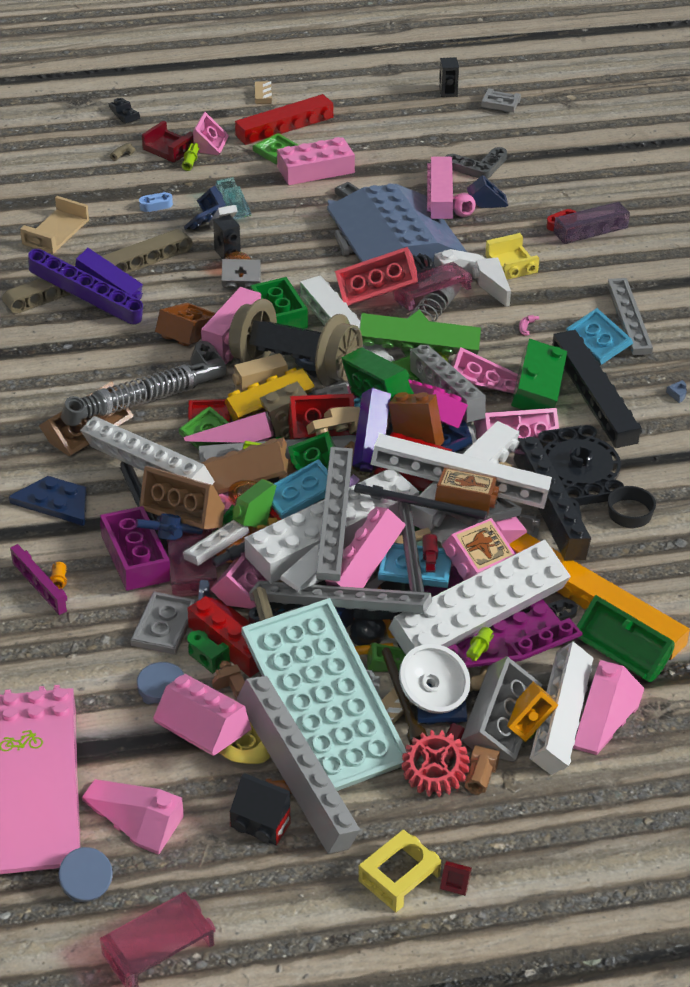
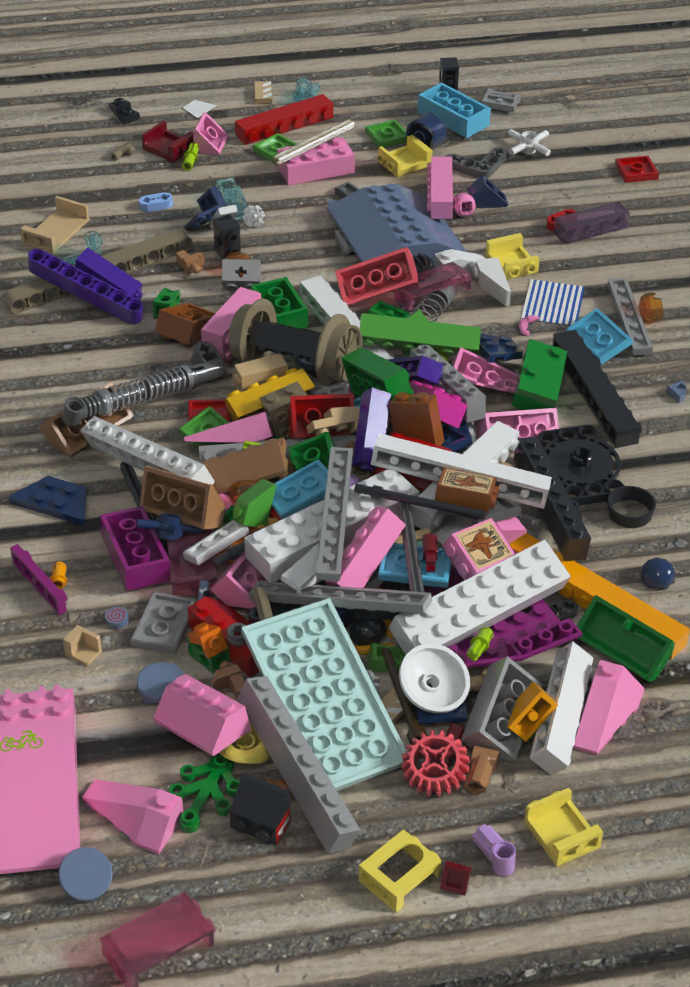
(82, 645): none -> tan panel
(93, 241): none -> clear light blue bracket
(116, 617): none -> sand blue tile
(165, 299): none -> green leg
(190, 263): none -> medium nougat piece
(197, 107): none -> white sticker
(209, 638): none -> orange bracket
(217, 767): none -> green plant
(236, 640): none -> dark grey bush
(253, 216): none -> white gear
(305, 89): none -> clear light blue piece
(313, 142): none -> axle
(385, 309): none -> green plate
(386, 133): none -> bright green tile
(407, 158): none -> light yellow panel
(420, 368): none -> dark purple brick
(428, 130): none -> dark blue brick
(455, 109): none -> medium azure brick
(499, 347): none -> dark blue wing
(499, 852): none -> lavender piece
(529, 142): none -> white bar
(553, 302): none -> sticker
(561, 827): none -> light yellow panel
(636, 169): none -> red tile
(650, 307): none -> clear orange hair
(657, 573): none -> dark blue hair

